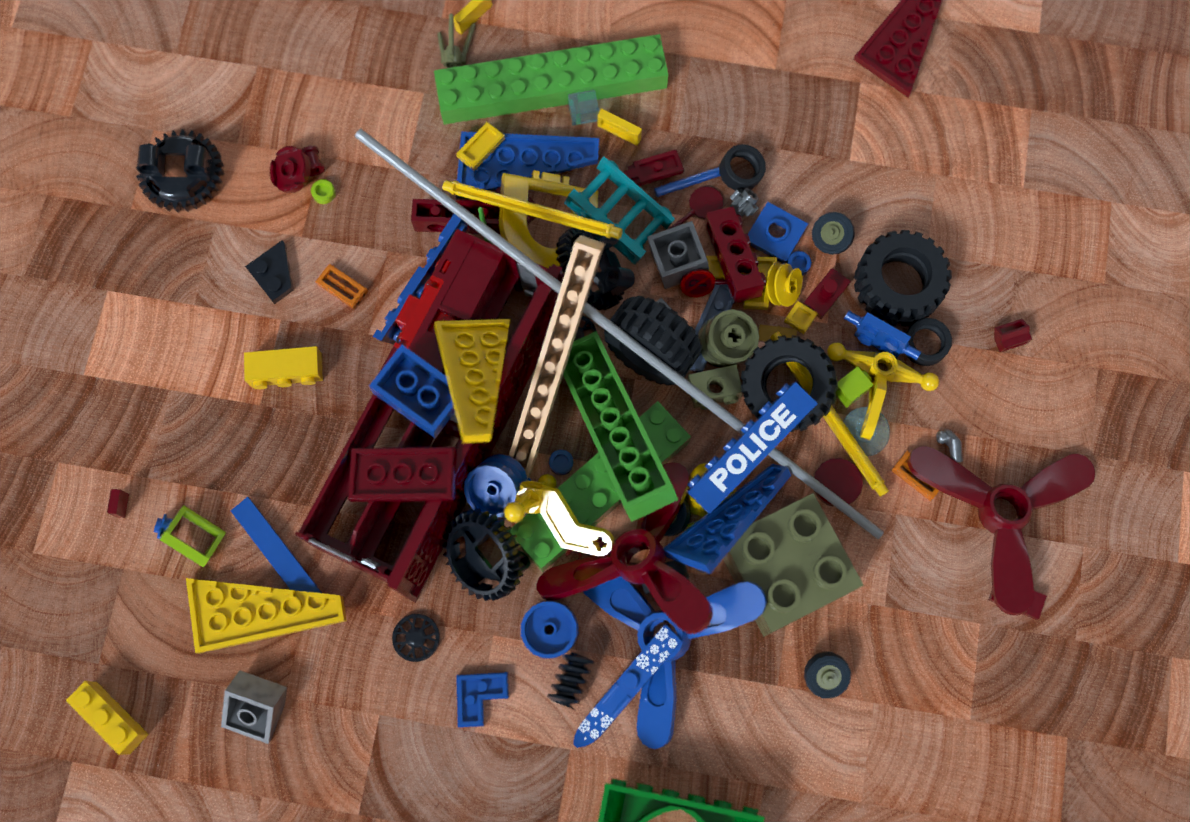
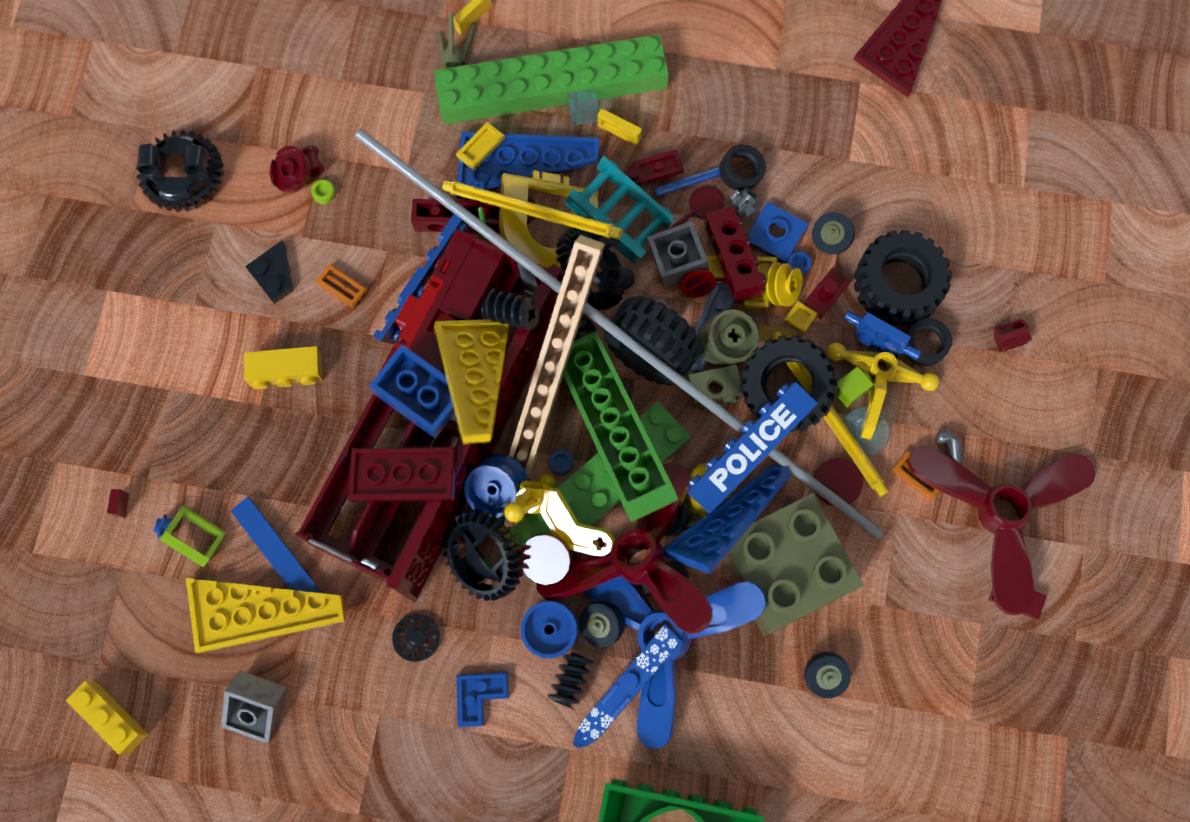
(511, 309): none -> black piece
(546, 558): none -> tile
(601, 624): none -> black wheel

